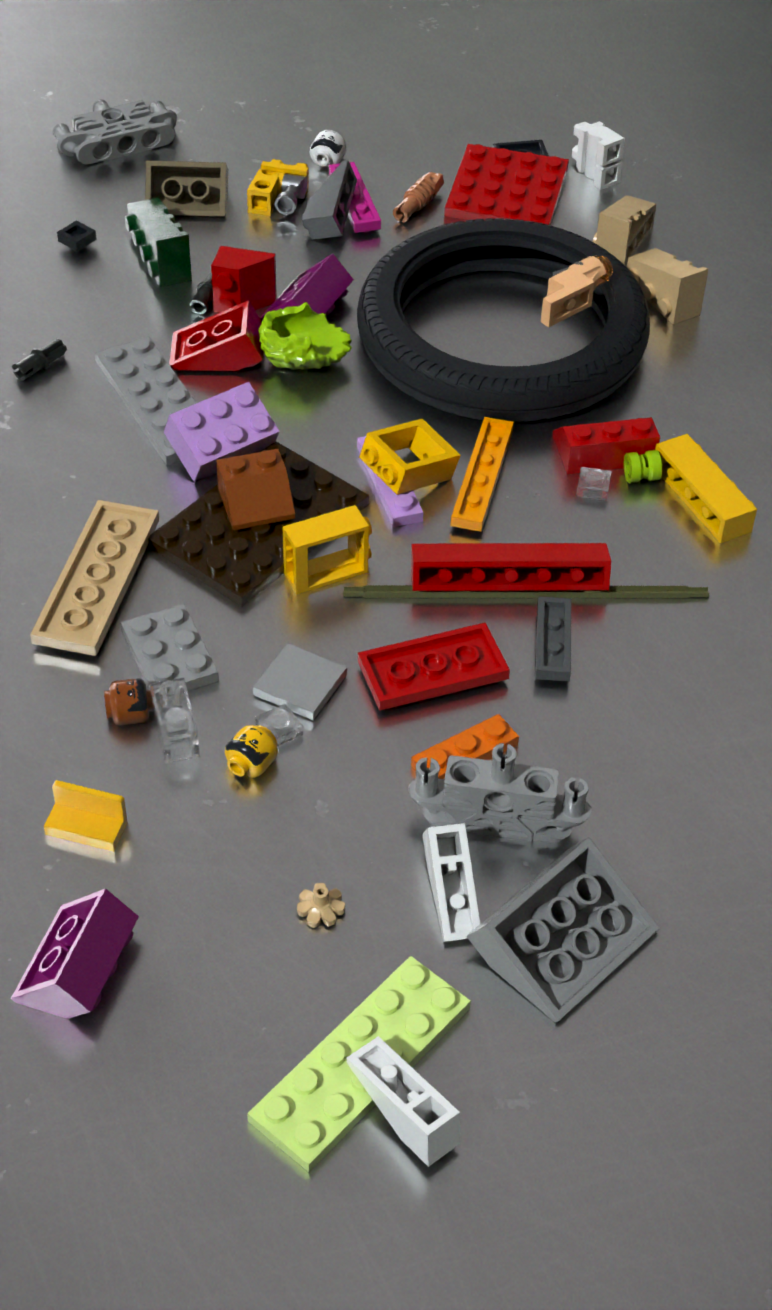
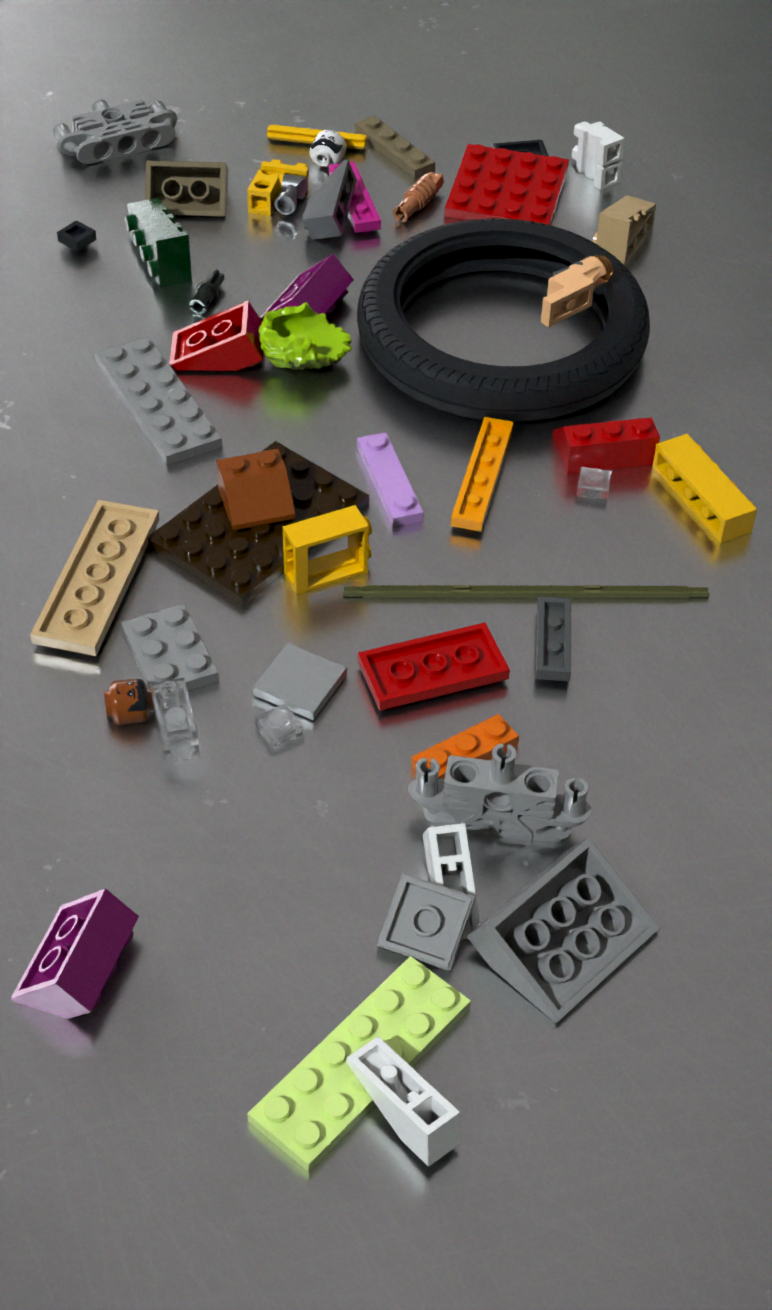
(39, 359): pearl dark grey axle -> none
(86, 816): yellow panel -> none
(219, 429): lavender brick -> none
(243, 276): red slope -> none
(251, 751): yellow head -> none
(307, 136): none -> yellow axle
(320, 905): tan plant -> none
(395, 147): none -> dark tan plate
(426, 922): none -> light grey tile
(436, 456): yellow window -> none
(510, 566): red brick -> none
(642, 466): lime wheel -> none
(669, 284): tan wedge -> none

